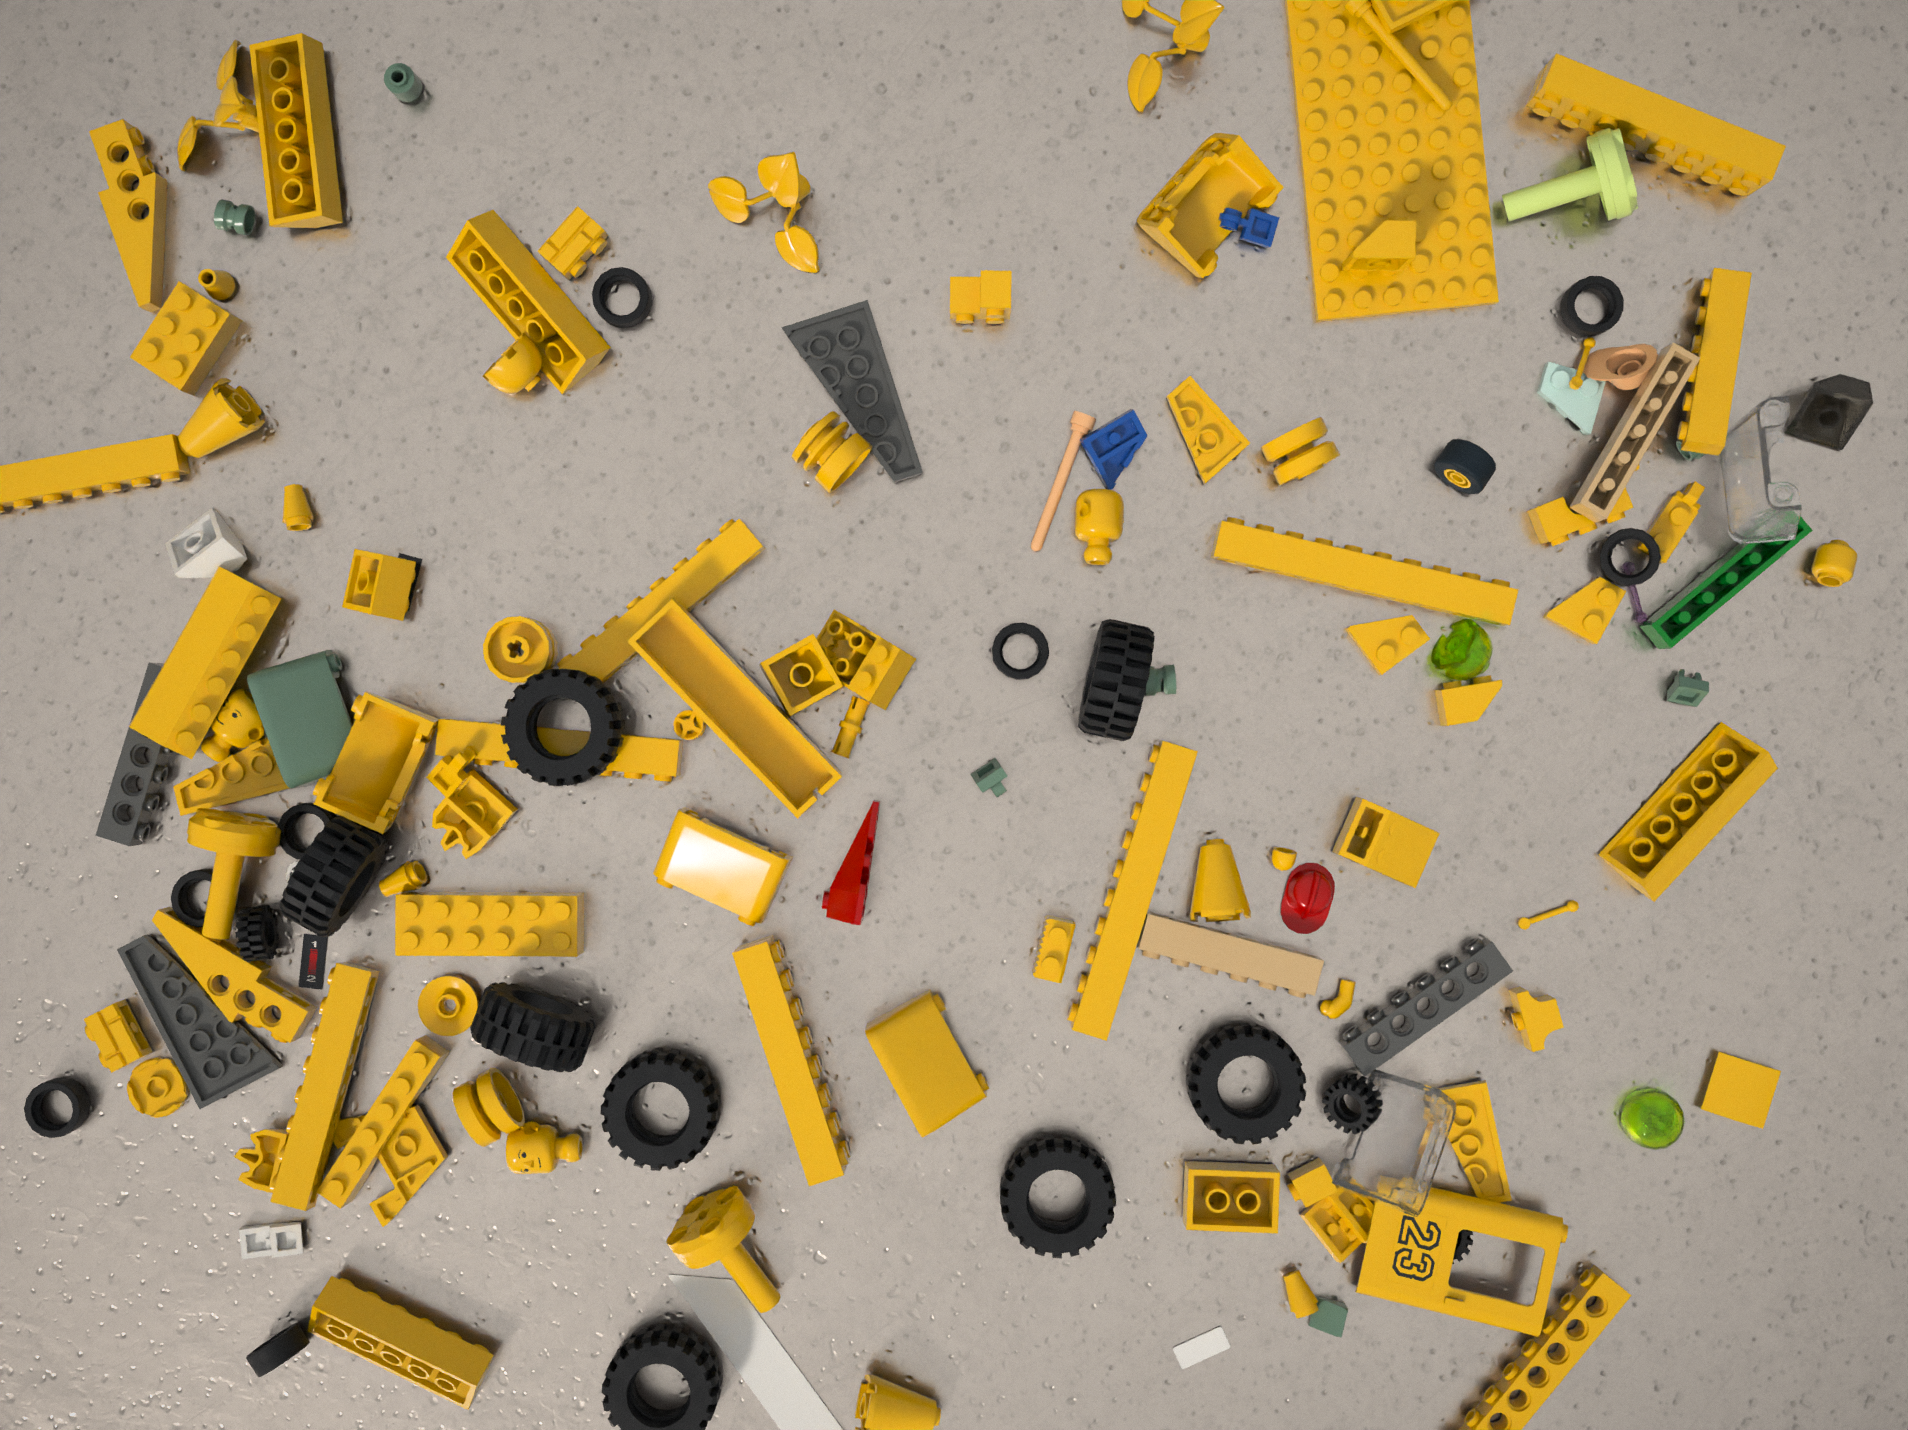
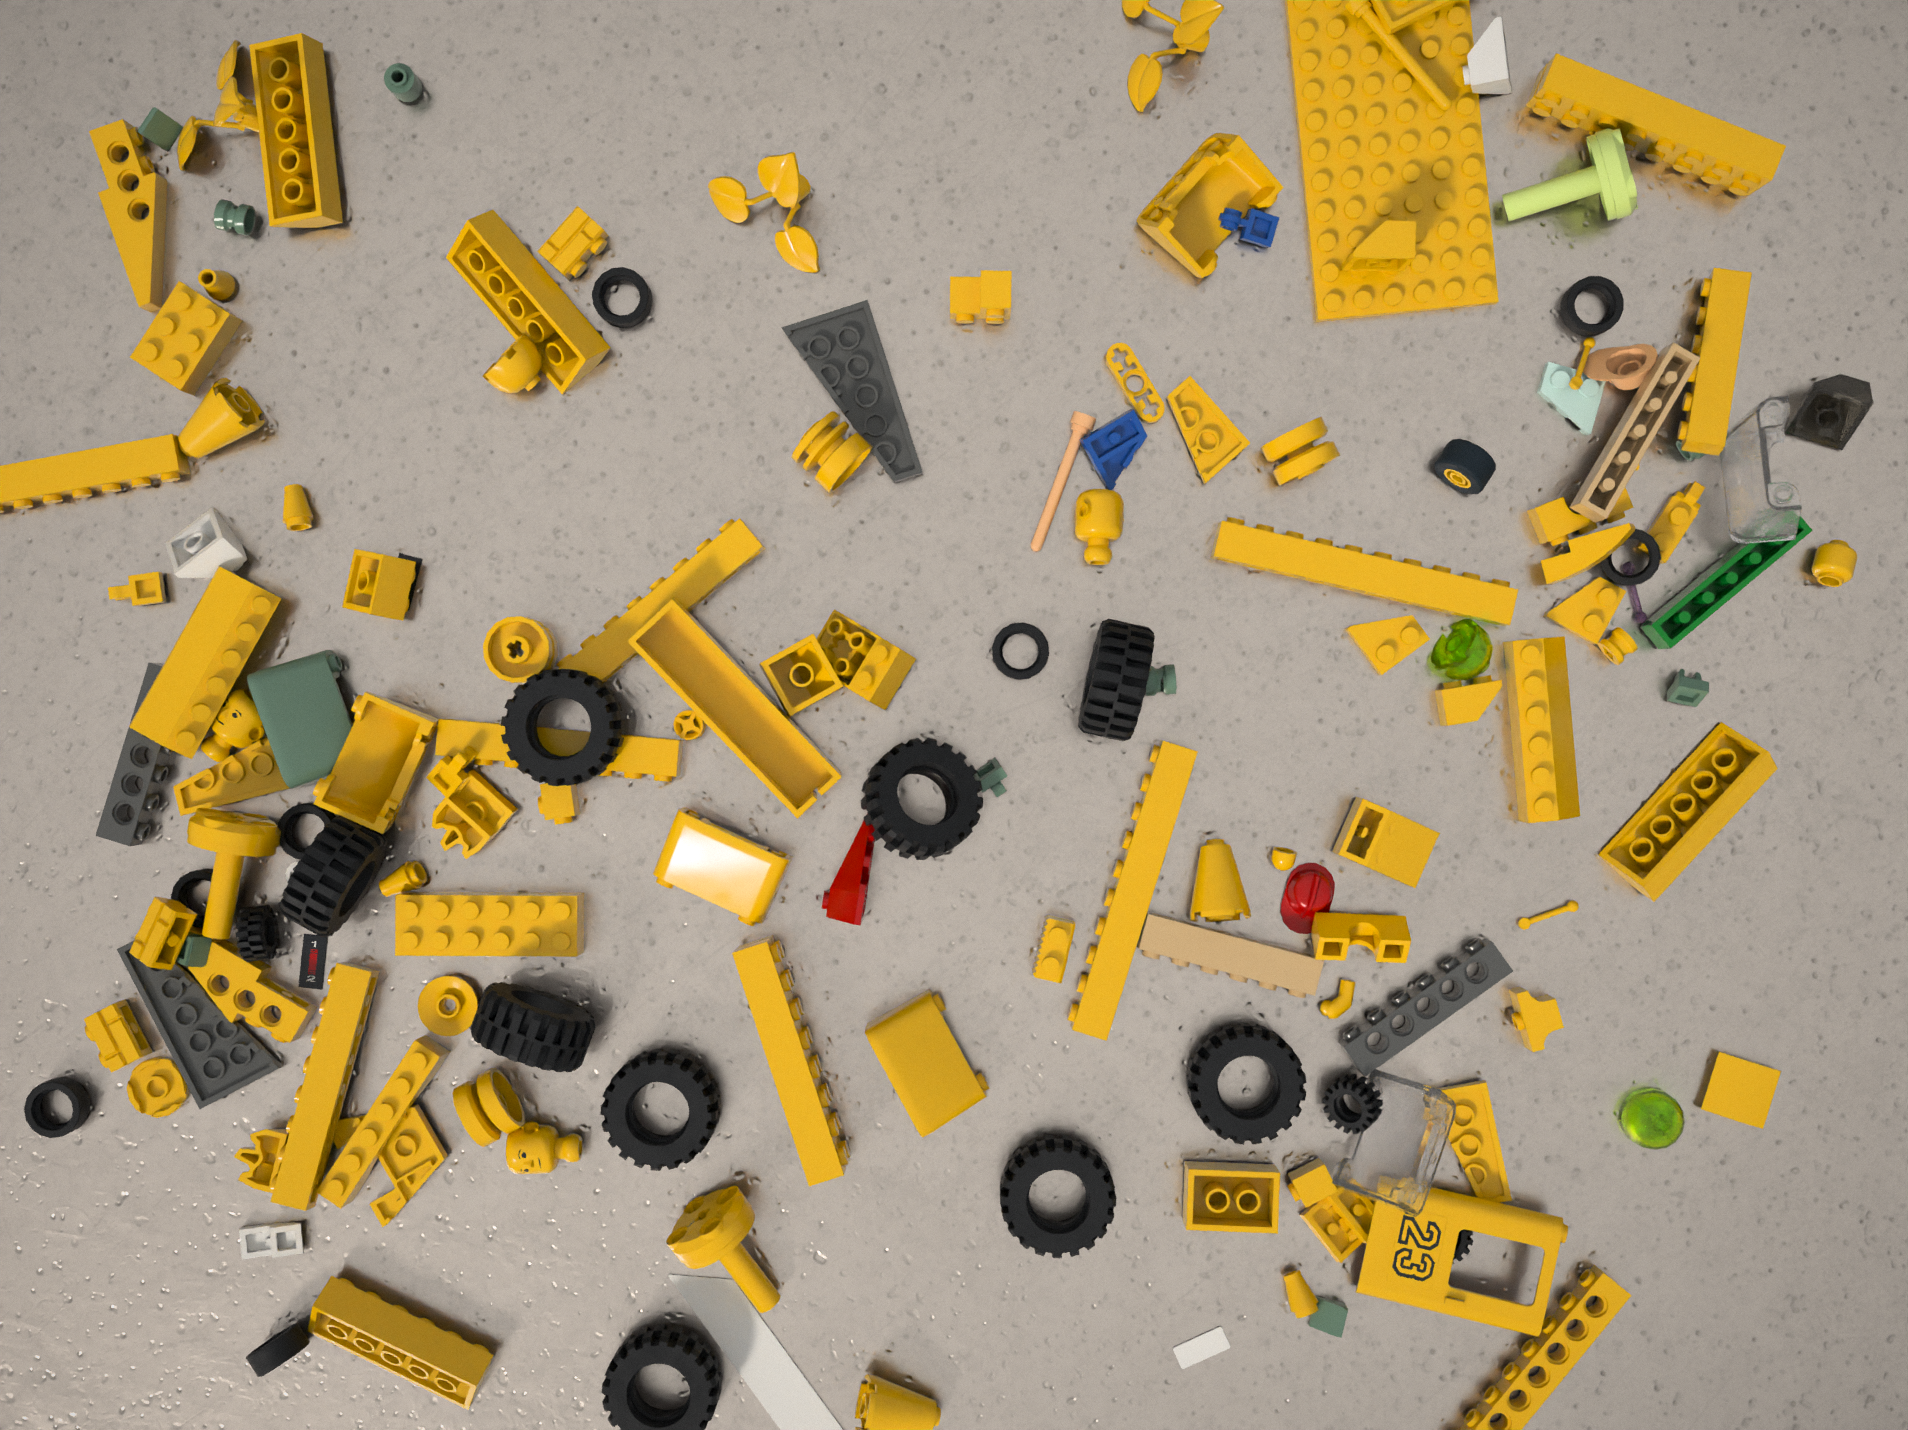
(142, 589): none -> yellow plate
(160, 129): none -> sand green slope
(162, 933): none -> yellow brick
(194, 950): none -> sand green slope
(559, 803): none -> yellow brick
(850, 727): yellow pin -> none
(953, 779): none -> black tyre
(1130, 359): none -> yellow beam
(1383, 934): none -> yellow arch
(1488, 62): none -> white slope
(1541, 729): none -> yellow slope
(1585, 553): none -> yellow slope
(1617, 645): none -> yellow wheel

